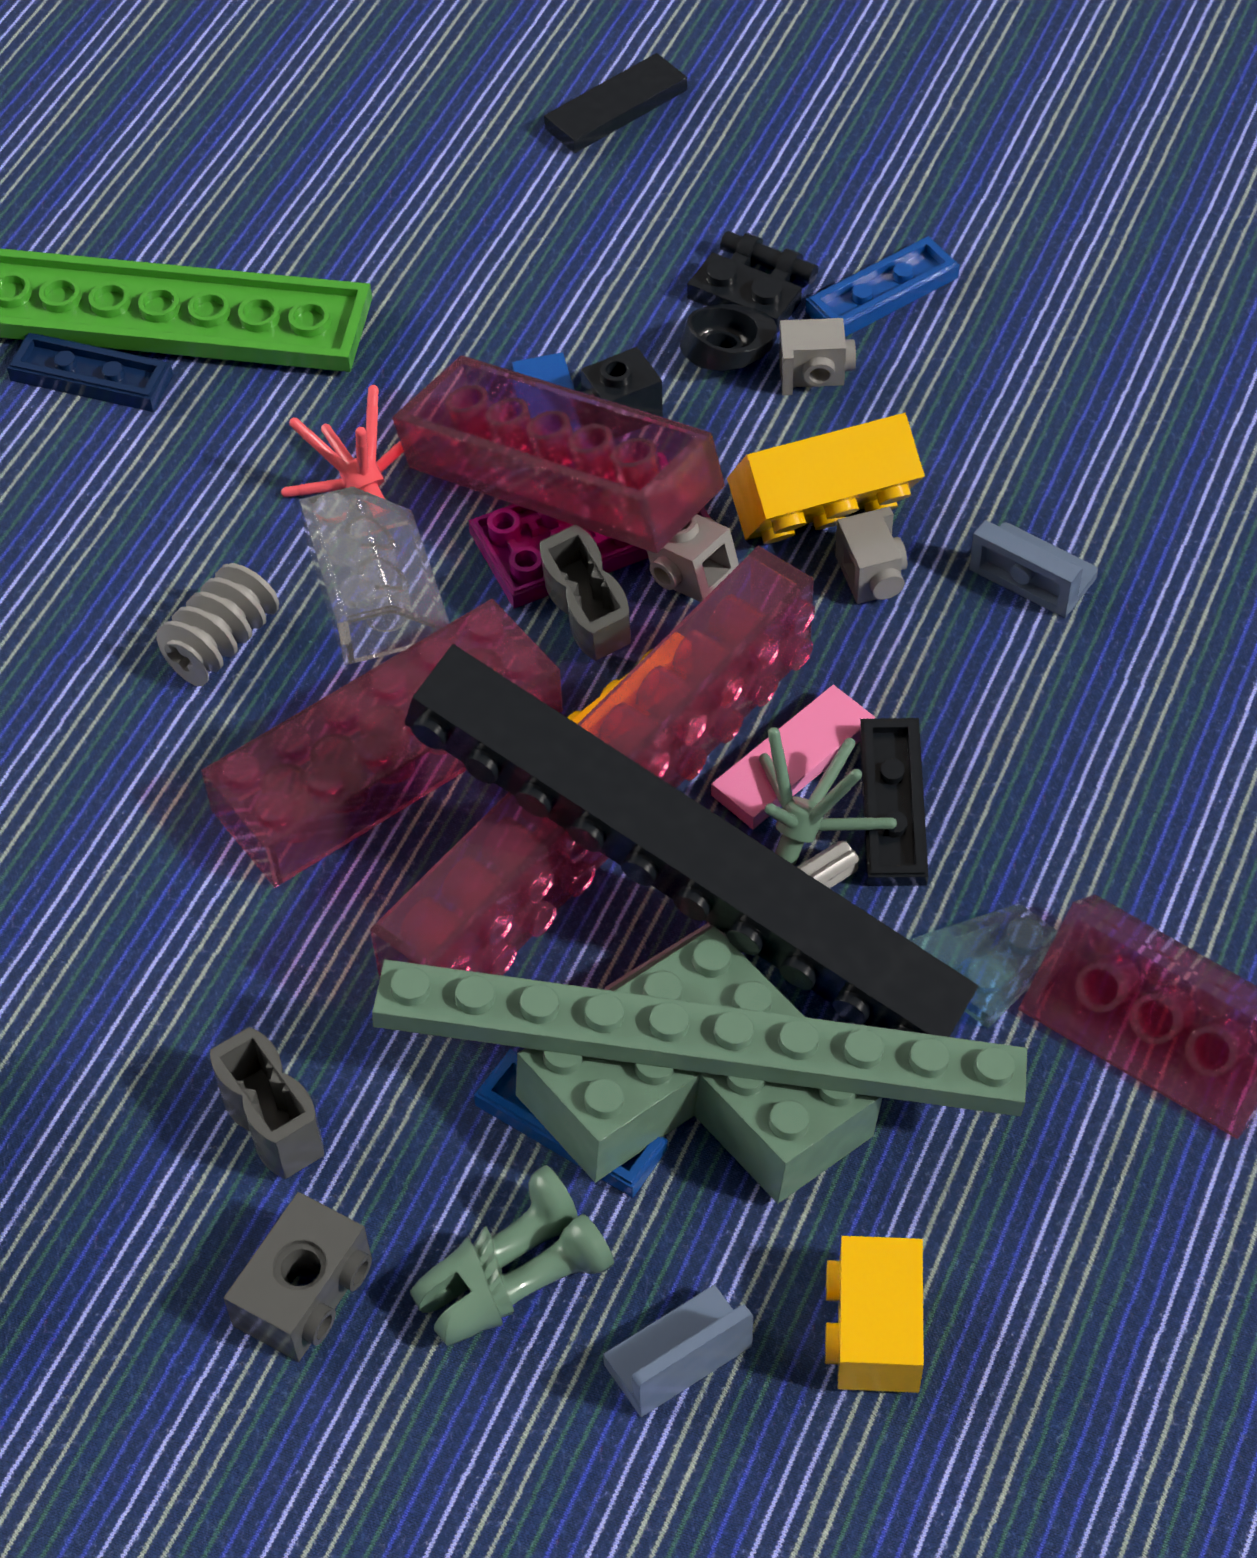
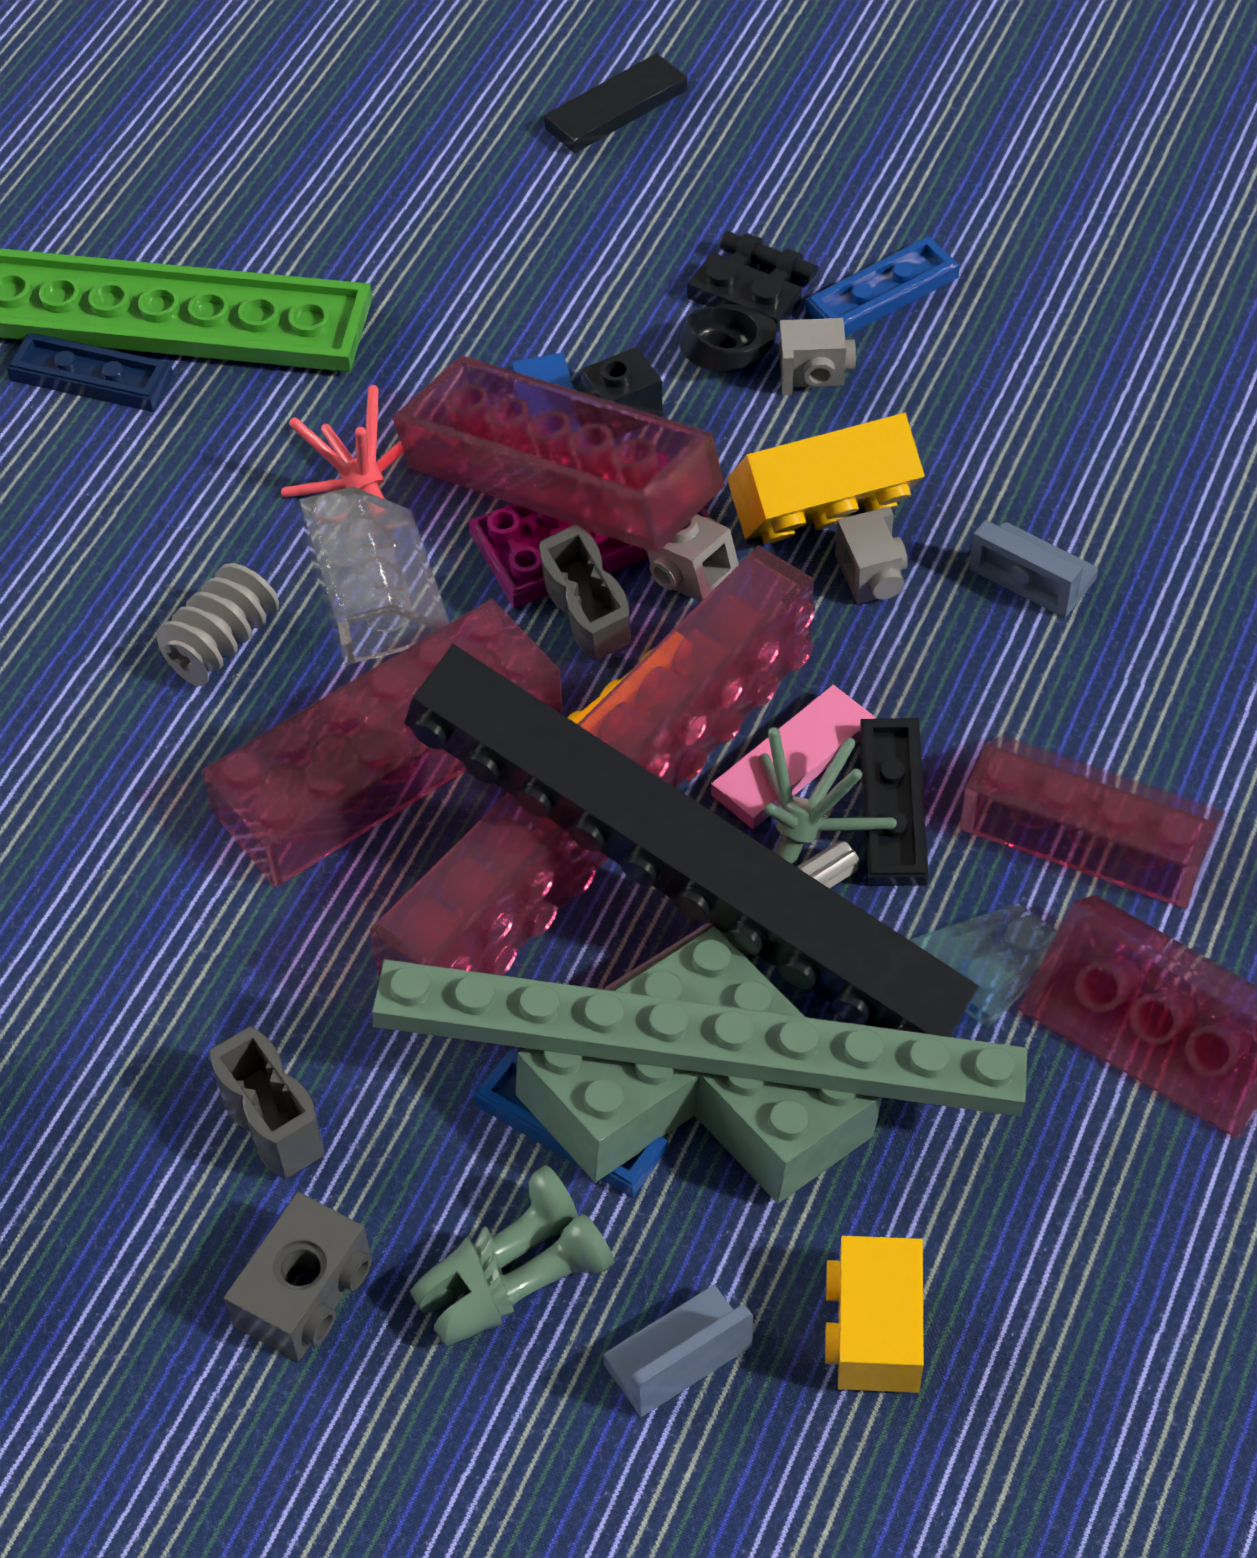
(1090, 819): none -> clear pink slope

